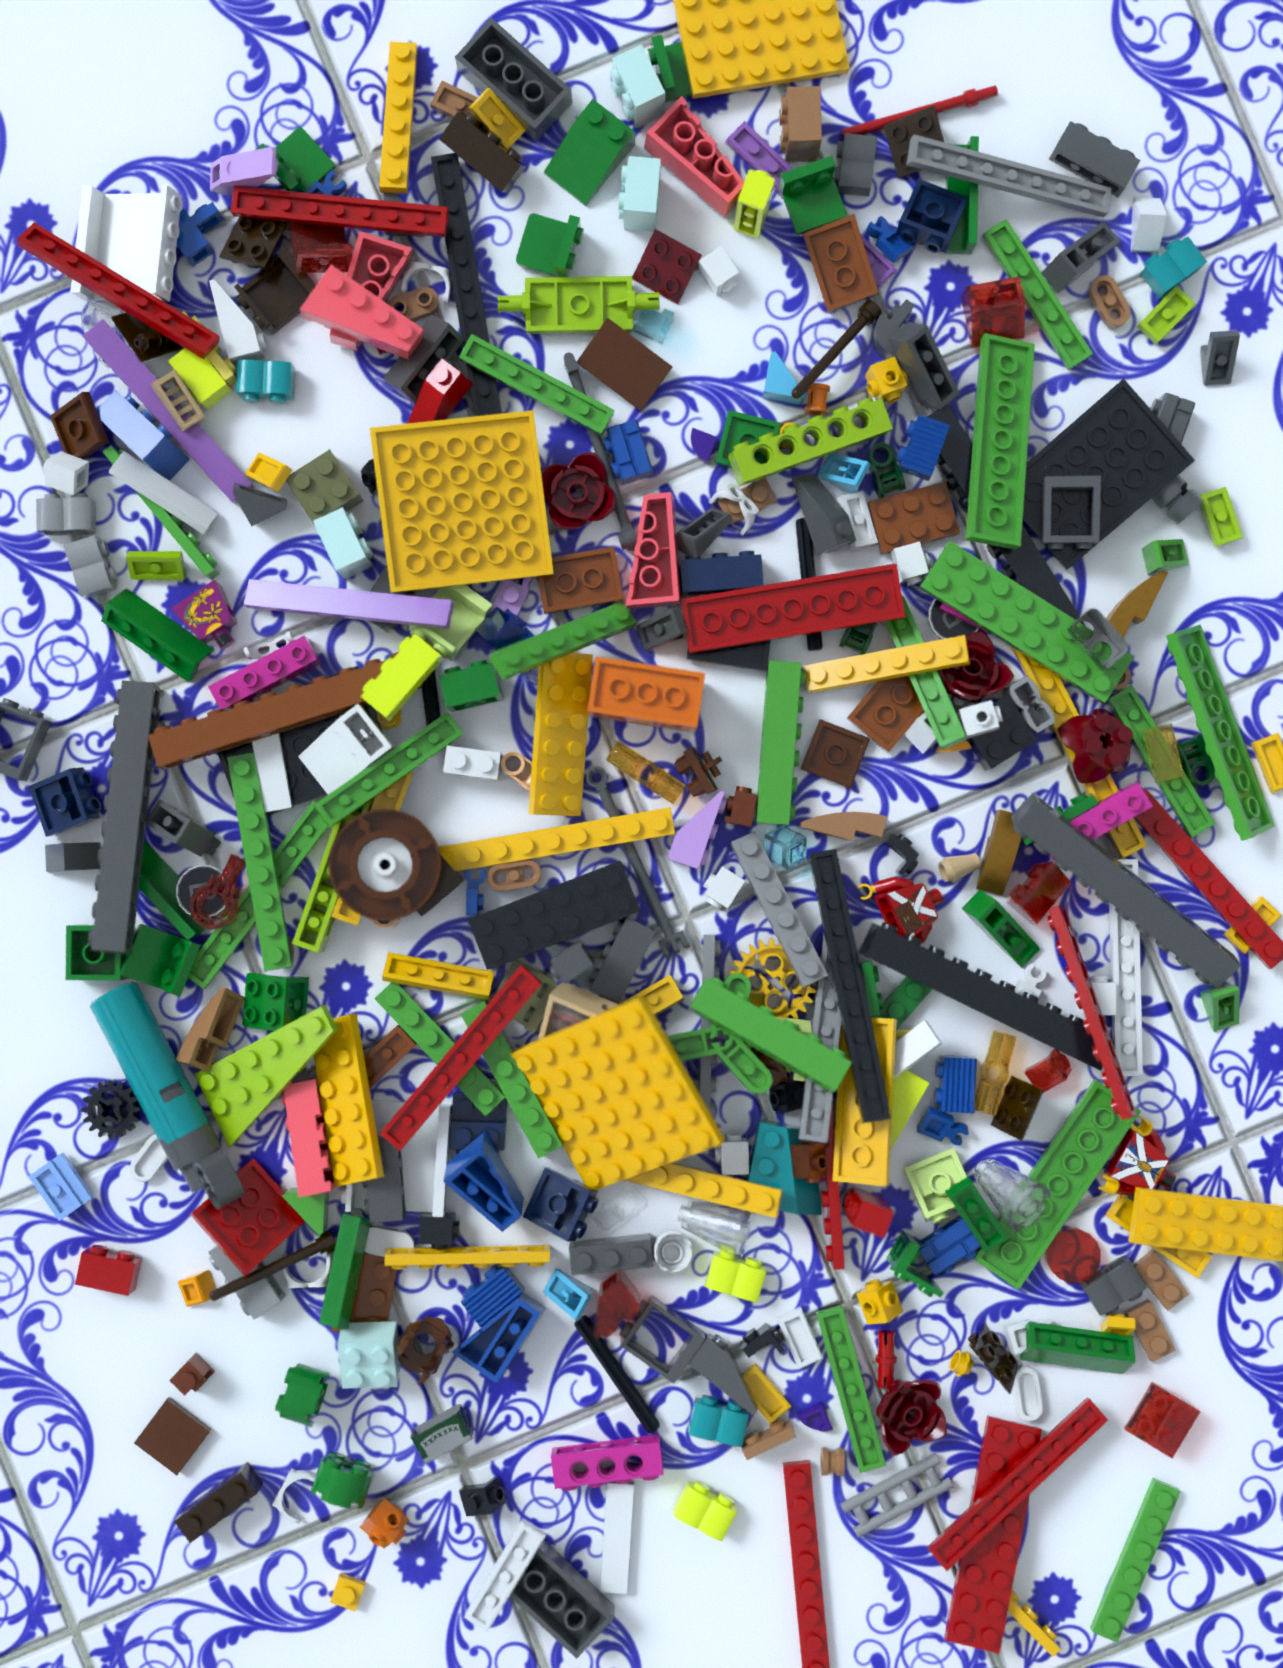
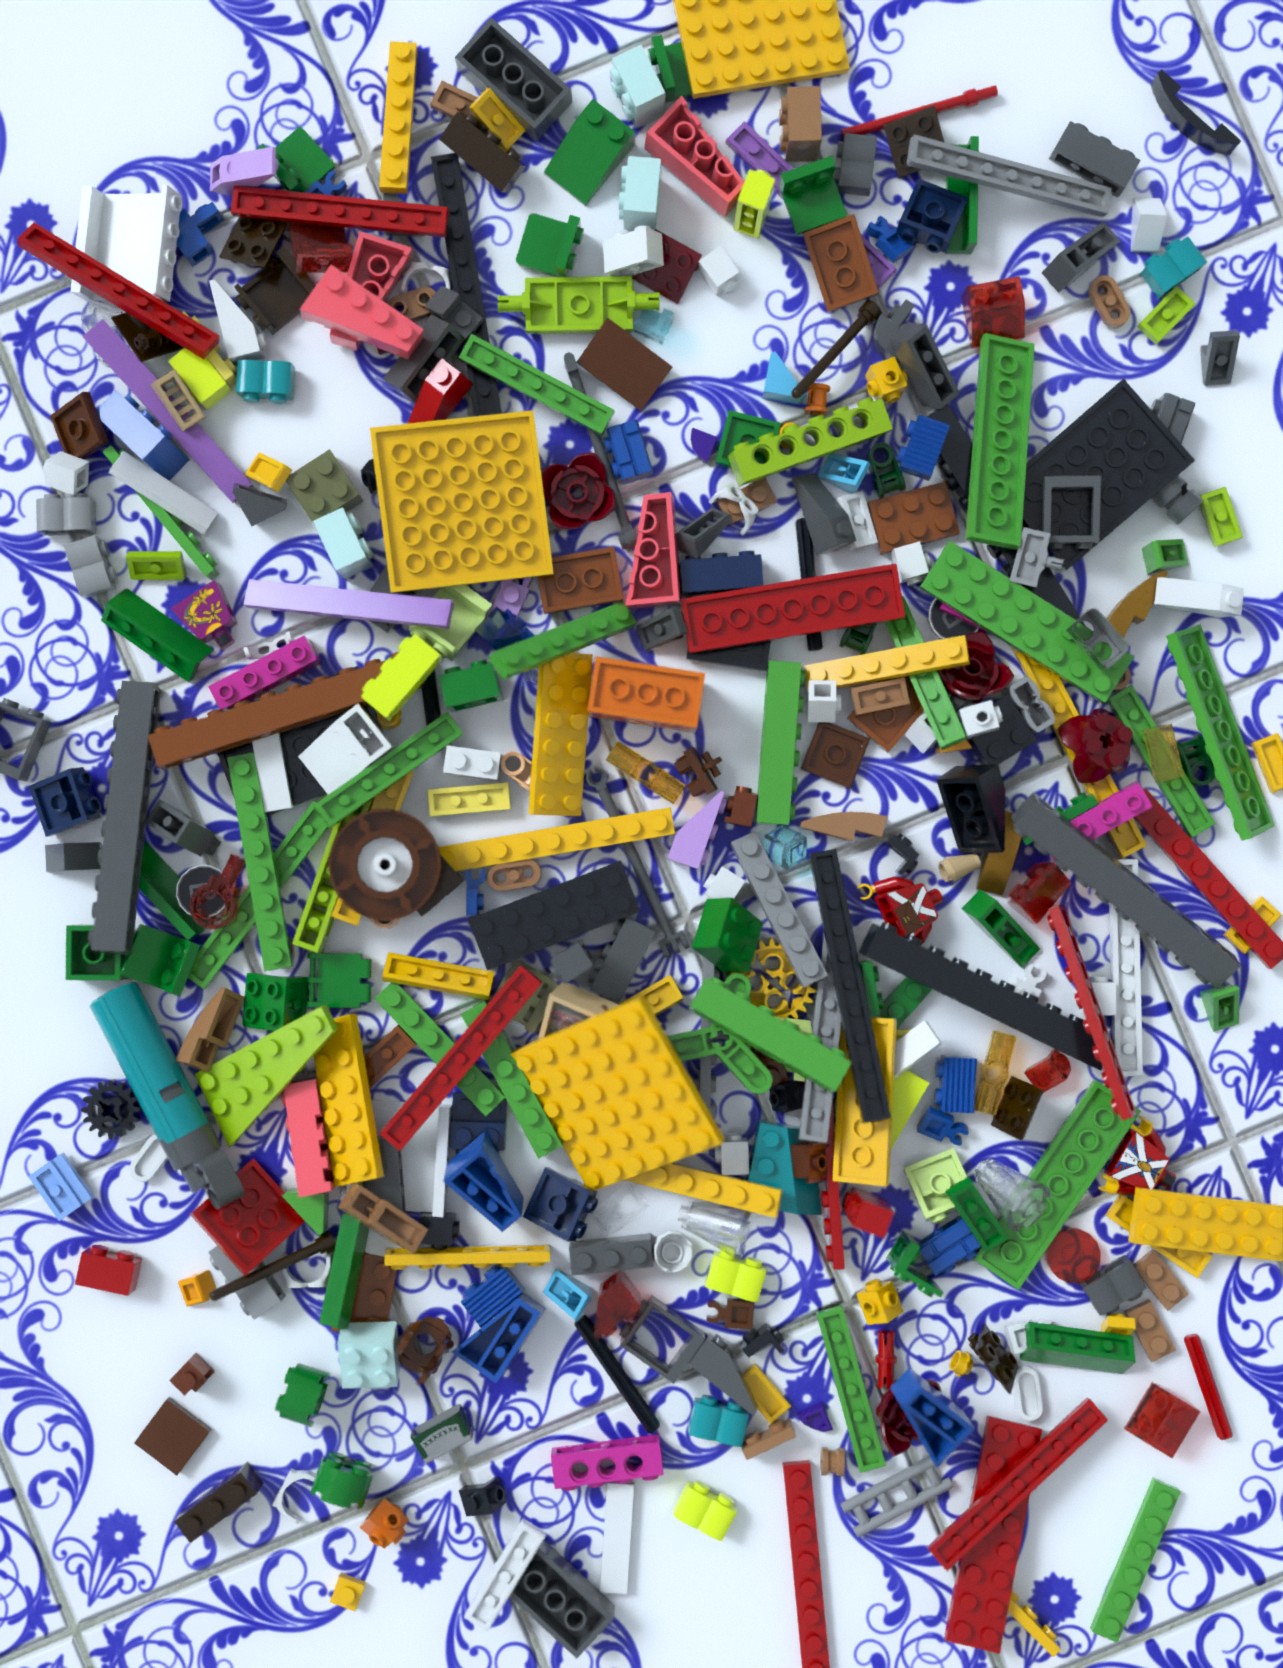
(339, 980): none -> green plate
(383, 1218): none -> medium nougat slope
(451, 309): none -> dark grey slope
(469, 799): none -> light yellow plate
(633, 252): none -> white brick
(727, 935): none -> green brick
(737, 1313): none -> reddish brown plate
(799, 1337): white tile -> none
(823, 701): none -> white brick
(880, 696): none -> medium nougat plate
(933, 1416): none -> blue wedge
(975, 807): none -> black slope
(1033, 558): none -> light grey plate
(1037, 295): bright green plate -> none
(1187, 122): none -> black slope
(1199, 597): none -> white slope
(1208, 1386): none -> red axle

